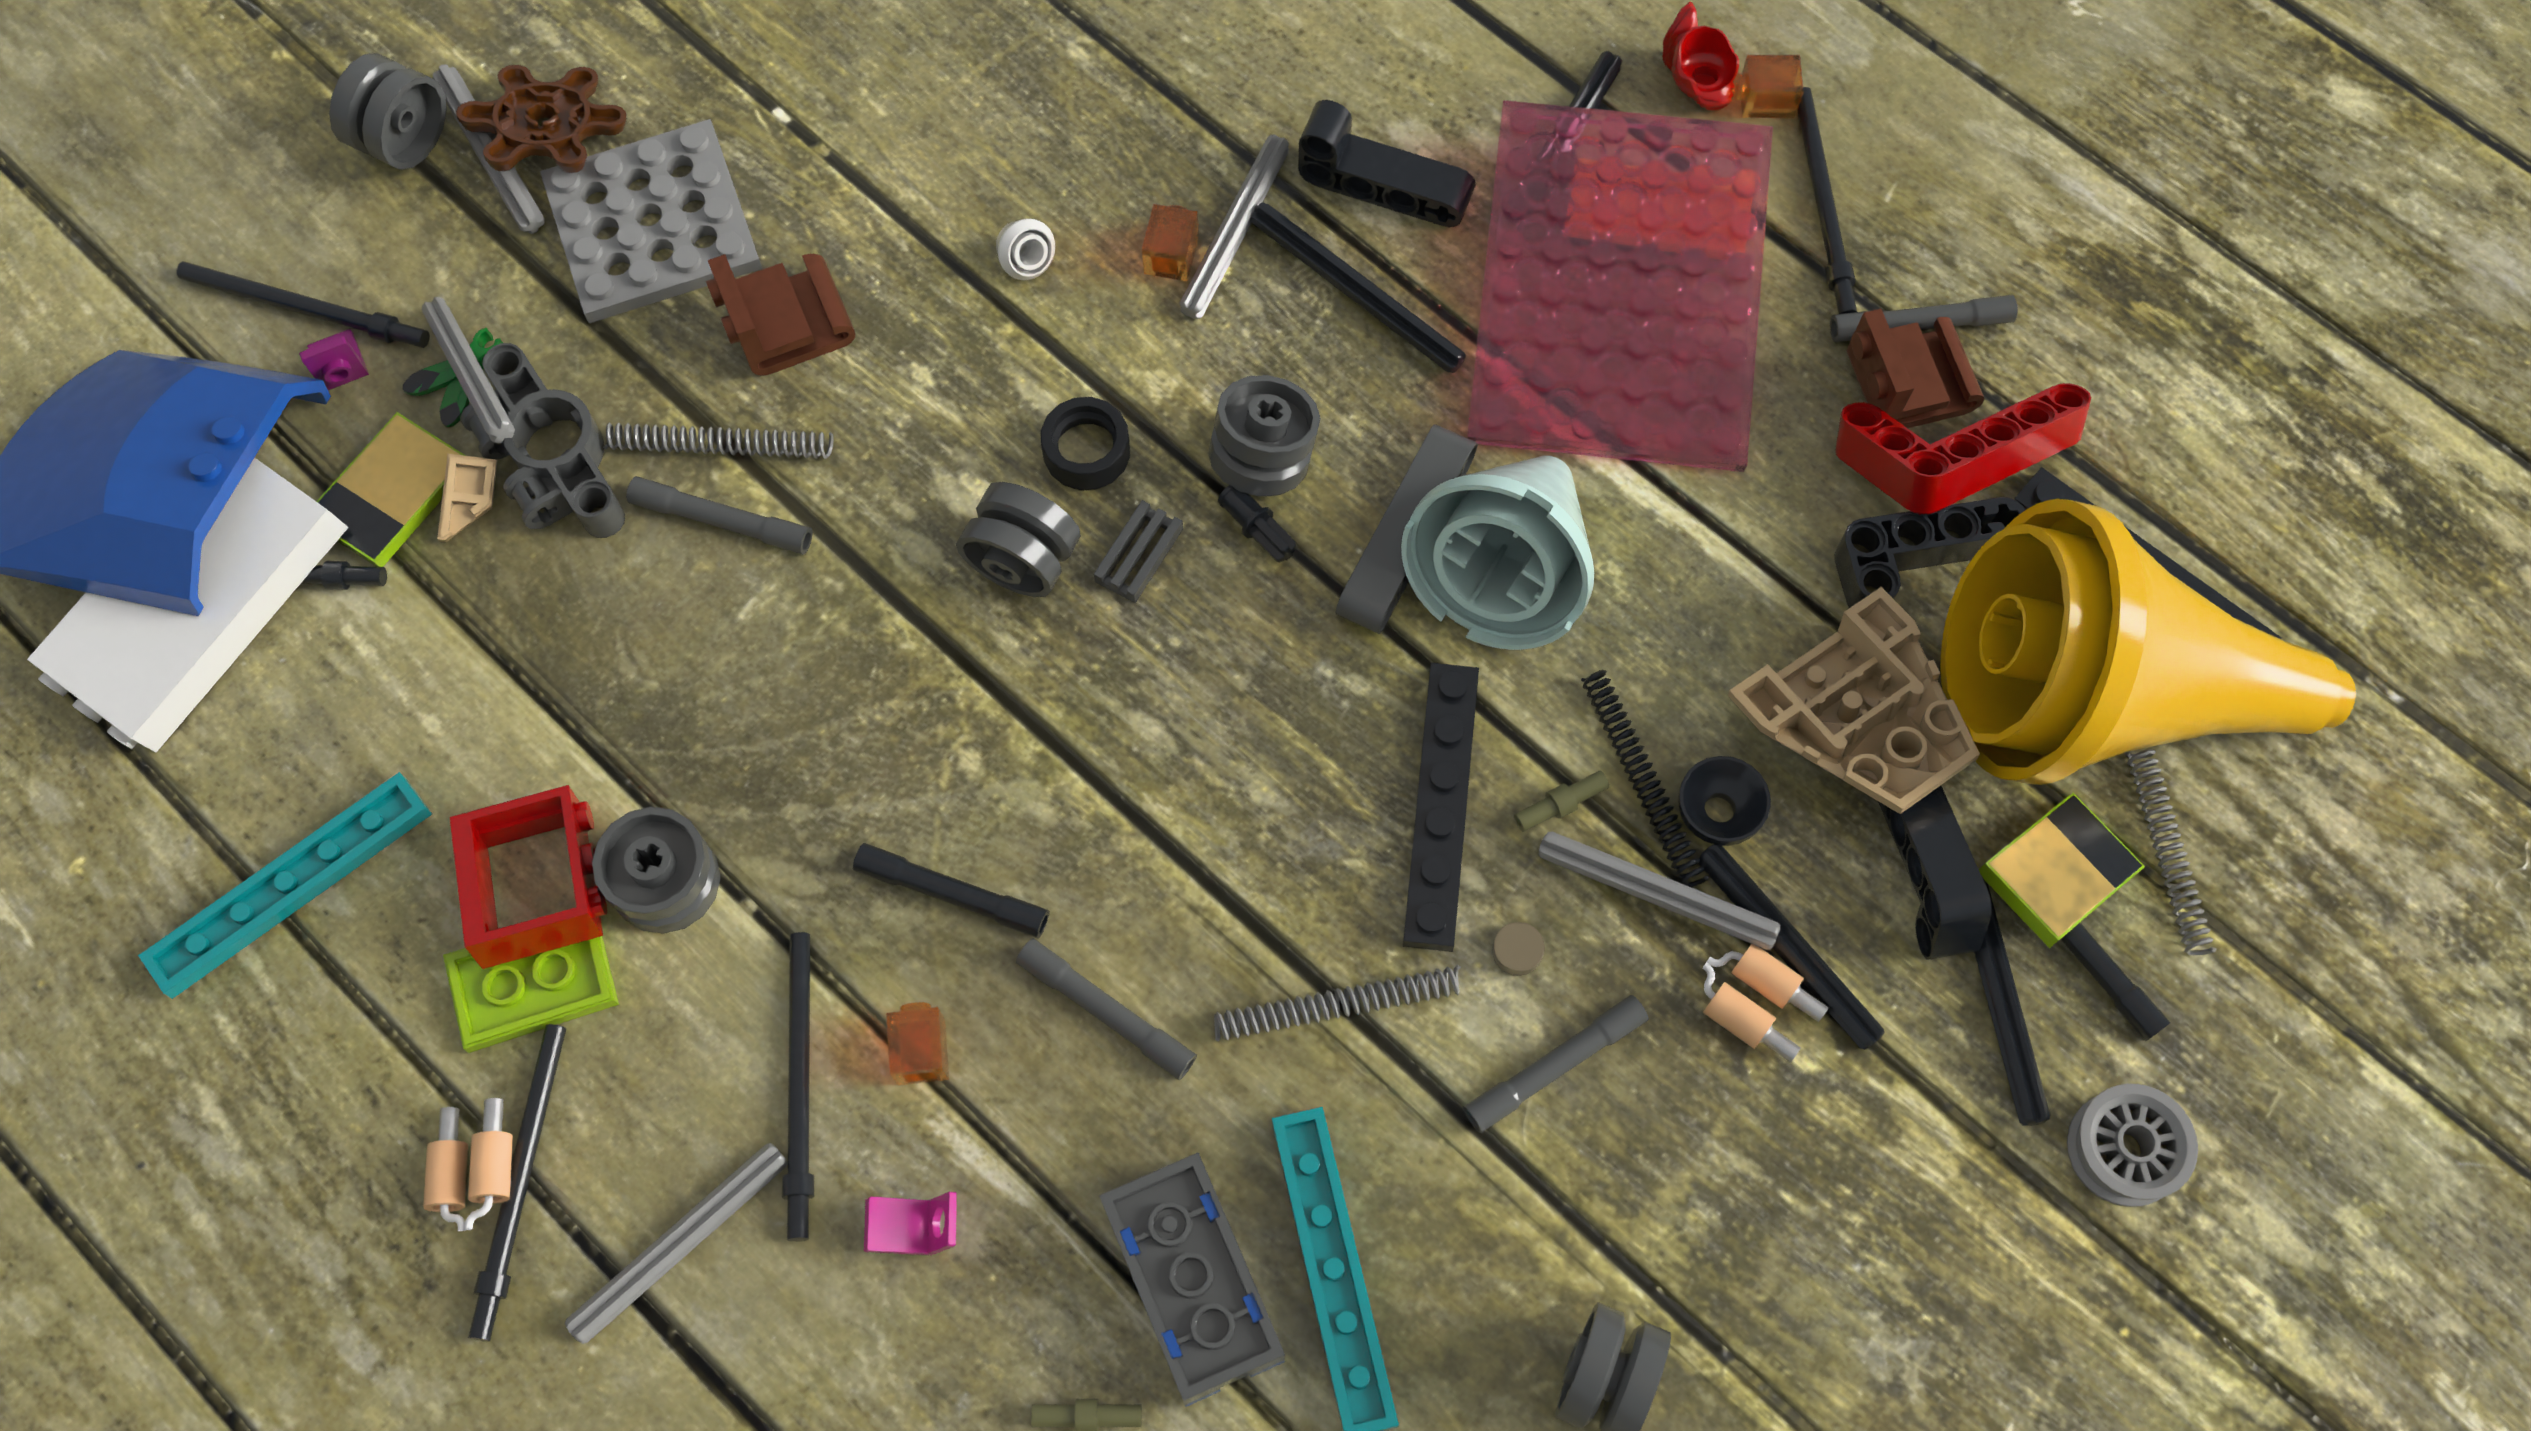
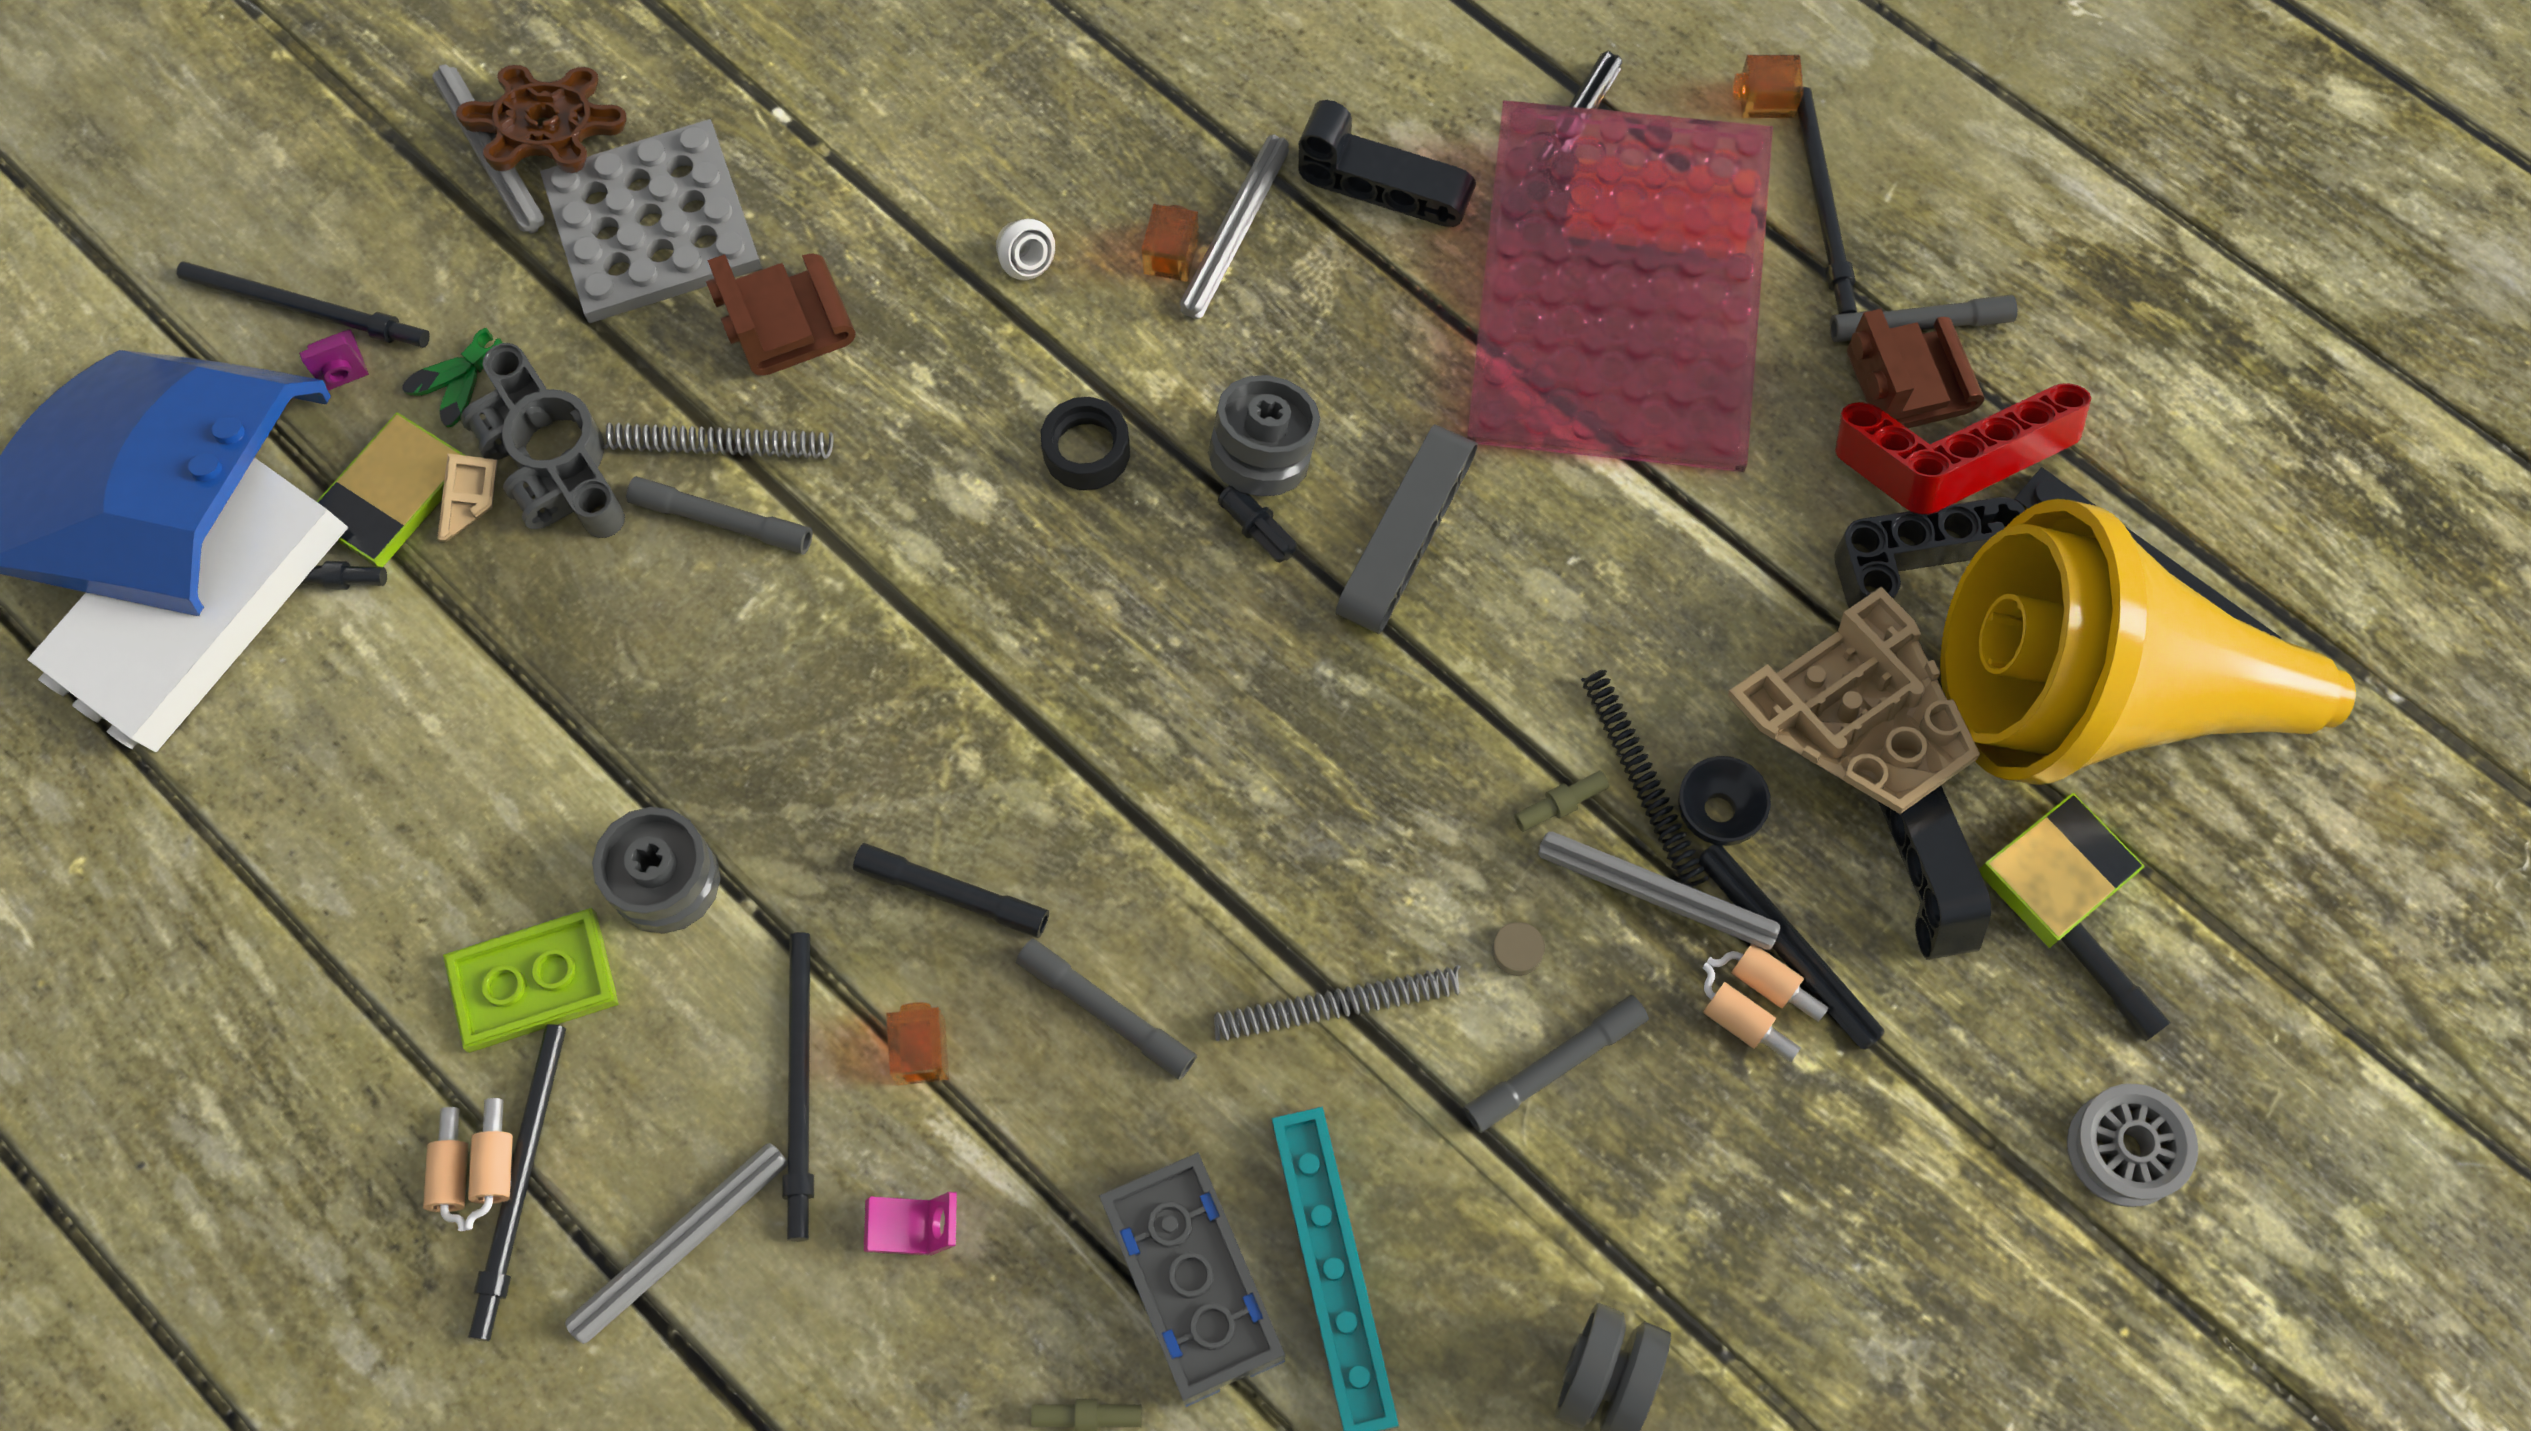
(284, 885): teal plate -> none
(387, 110): dark grey wheel -> none
(468, 370): light grey axle -> none
(511, 821): red window -> none
(1018, 539): dark grey wheel -> none
(1157, 519): dark grey tile -> none
(1358, 288): black axle -> none
(1441, 808): black plate -> none
(1502, 553): light aqua cone -> none
(1700, 60): red hair -> none
(2011, 1026): black axle -> none
(2168, 817): light grey piece -> none

